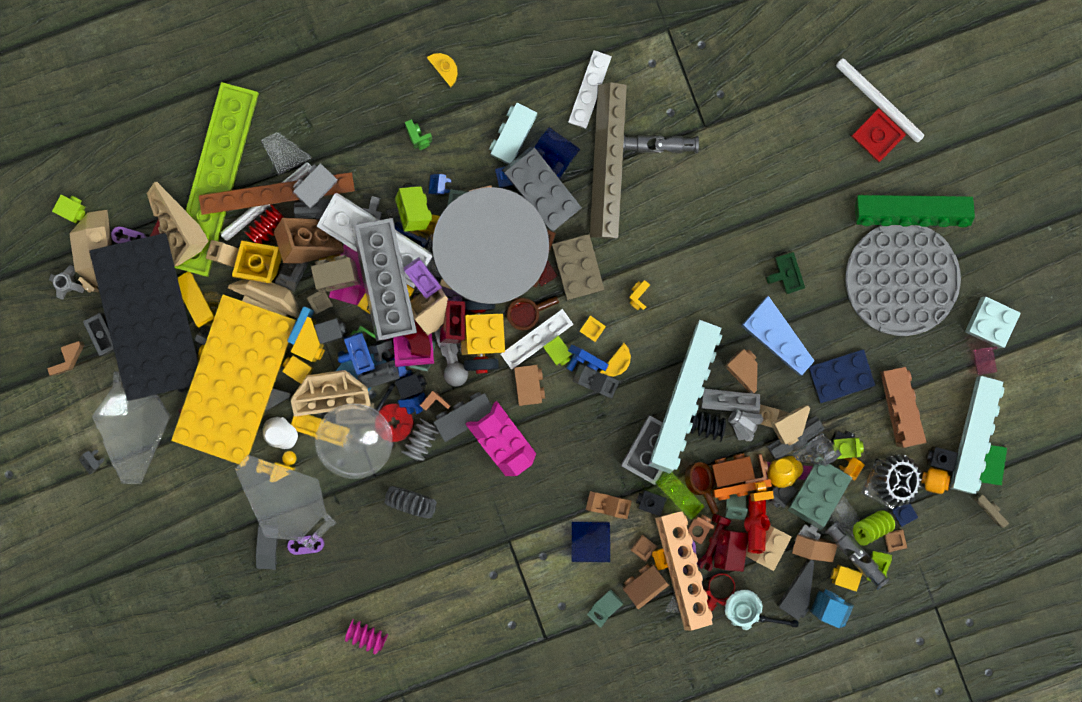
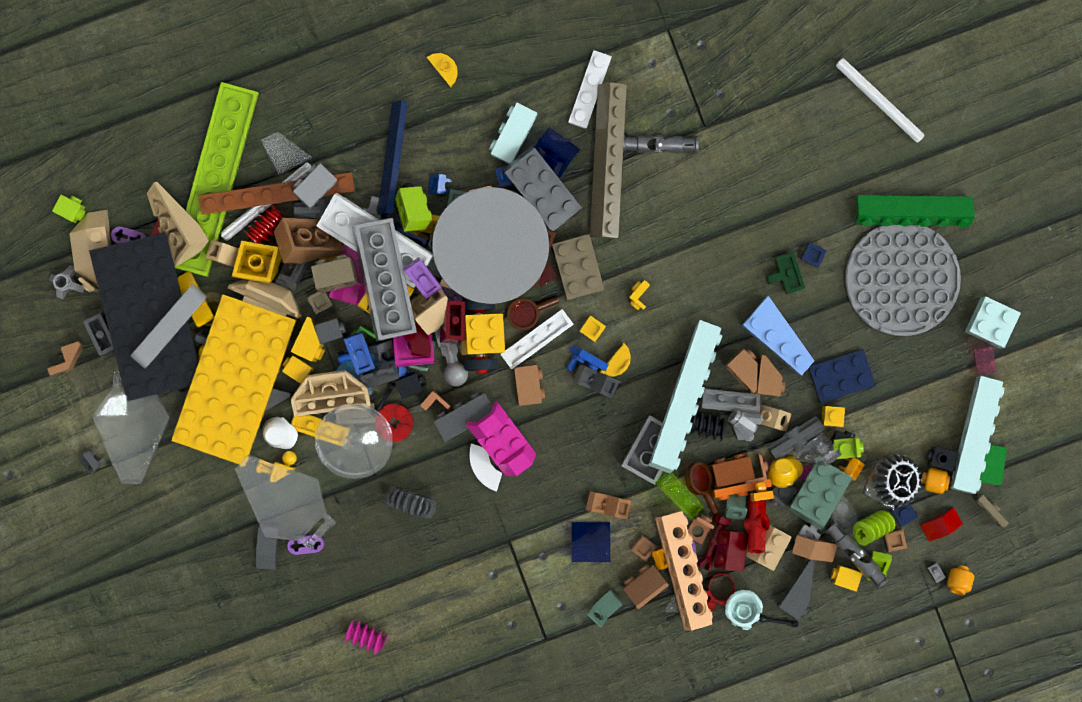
(168, 326): none -> light grey beam
(305, 312): dark azure tile -> none
(392, 158): none -> dark blue tile
(412, 402): blue tile -> none
(415, 136): bright green bracket -> none
(421, 440): light grey piece -> none
(483, 468): none -> white tile
(558, 351): lime brick -> none
(651, 502): black brick -> none
(768, 378): none -> medium nougat slope
(791, 425): tan slope -> none
(813, 255): none -> dark blue plate
(831, 608): dark azure wedge -> none
(833, 416): none -> yellow brick
(878, 135): red plate -> none
(902, 407): nougat wedge -> none
(935, 572): none -> flat silver piece
(941, 525): none -> red slope
(960, 580): none -> light orange head

